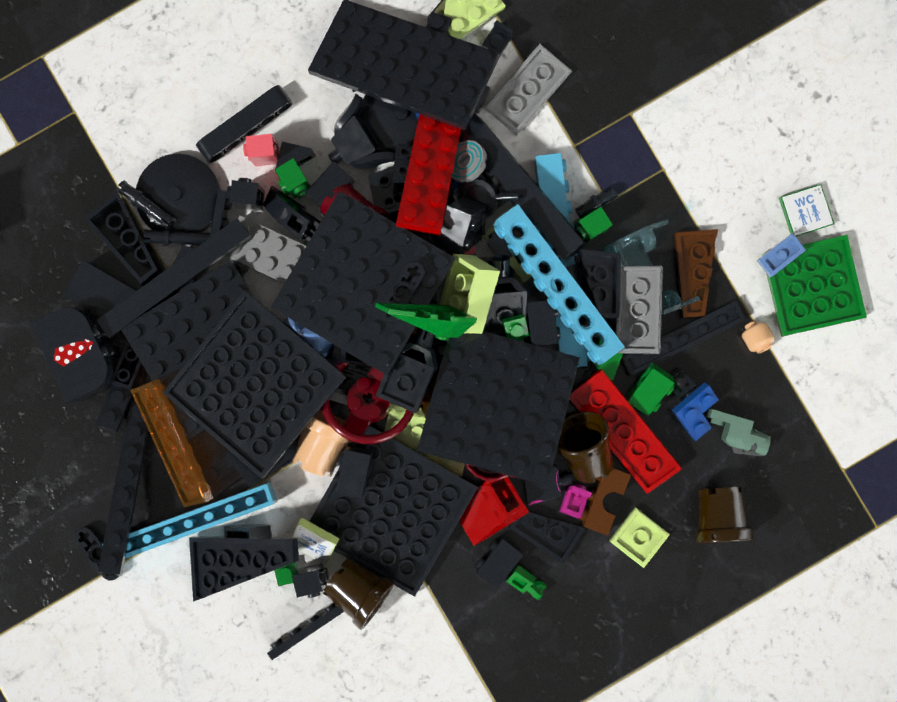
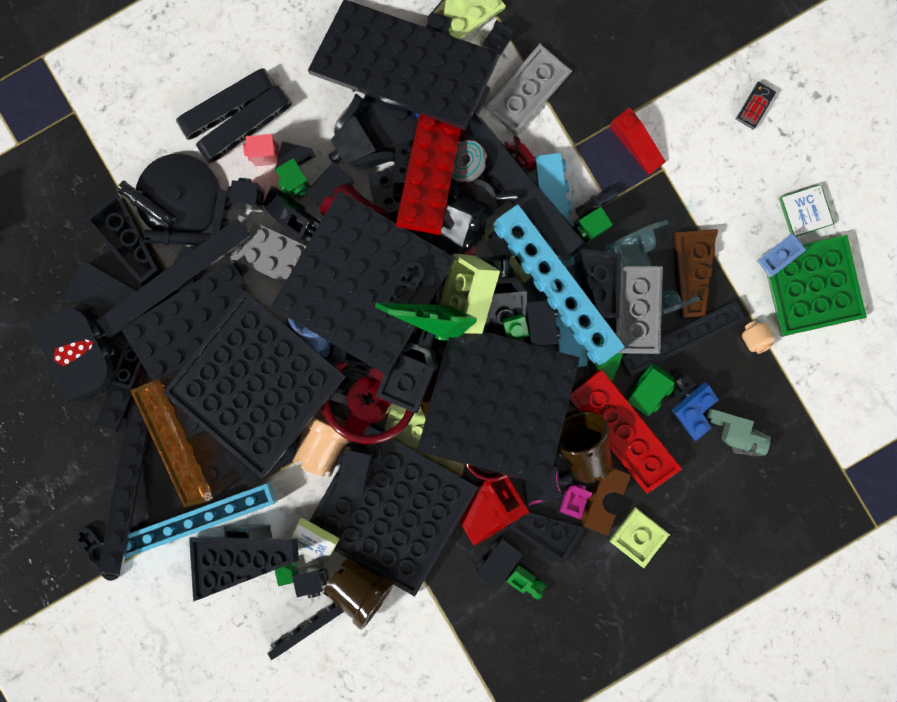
(224, 104): none -> black beam
(522, 153): none -> dark red plate
(637, 140): none -> red slope
(722, 516): dark brown piece -> none
(755, 105): none -> tile

